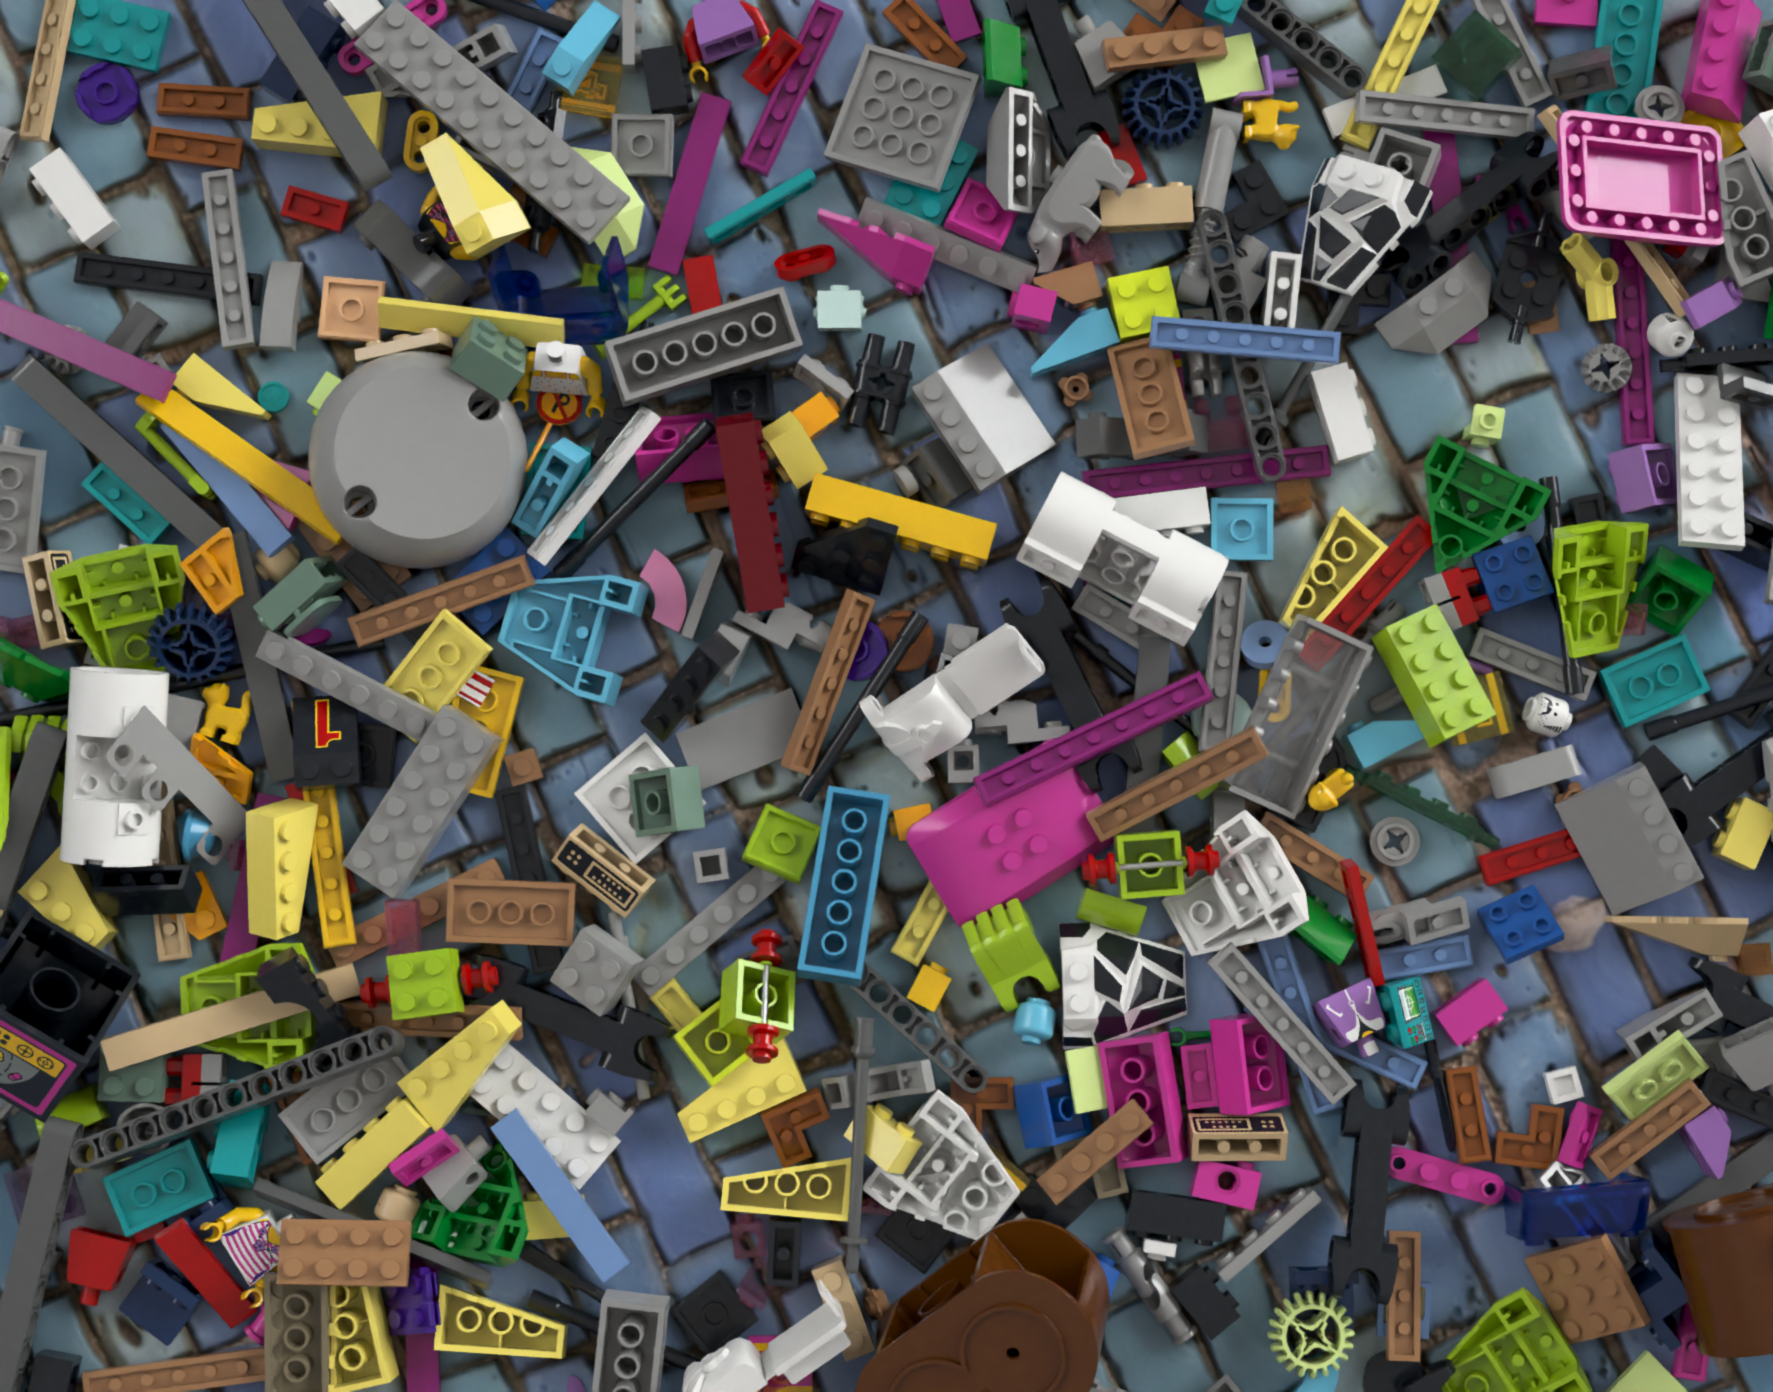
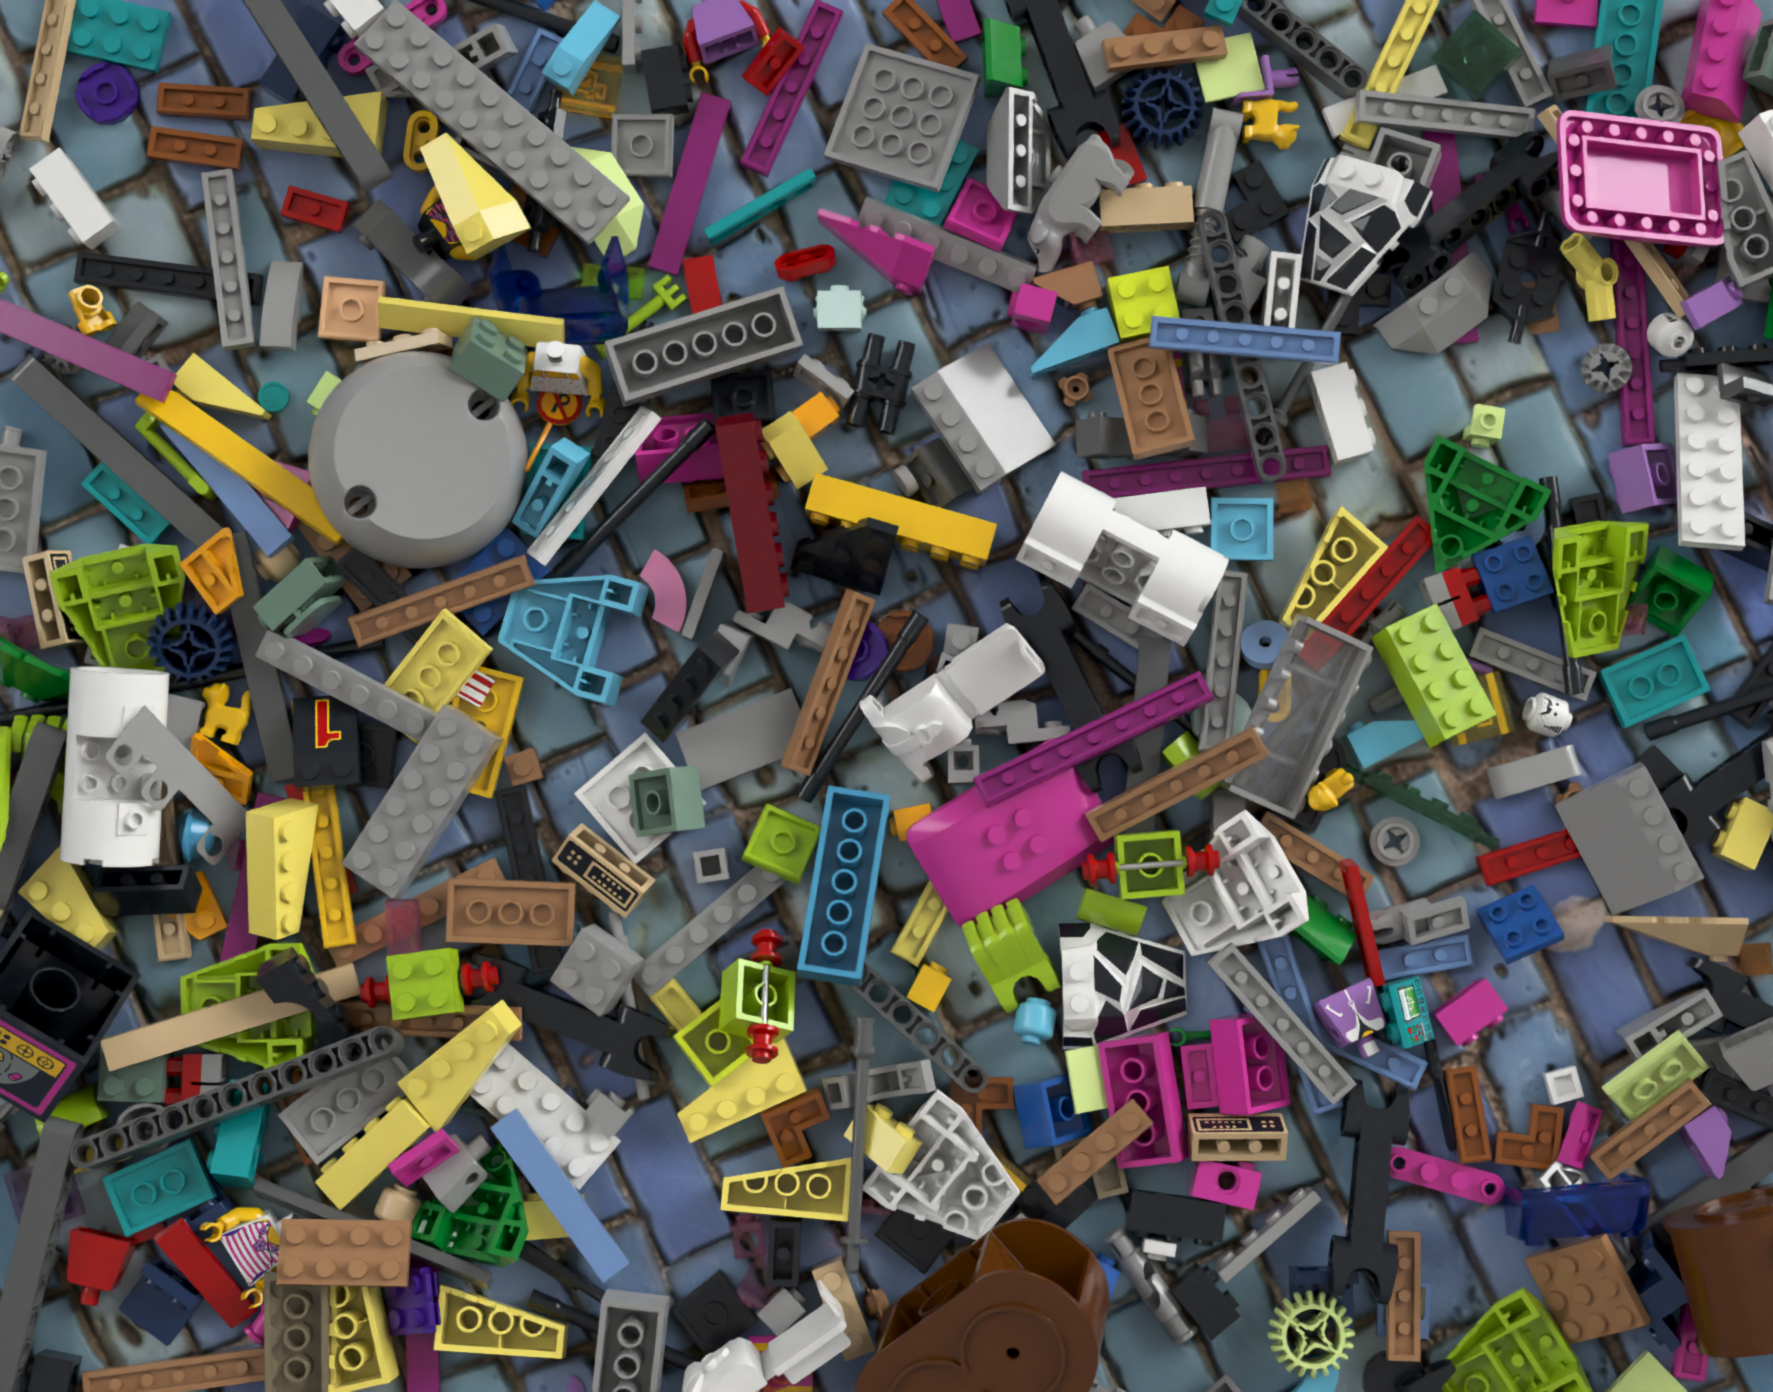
(90, 312): none -> yellow plate
(783, 1309): none -> light grey brick

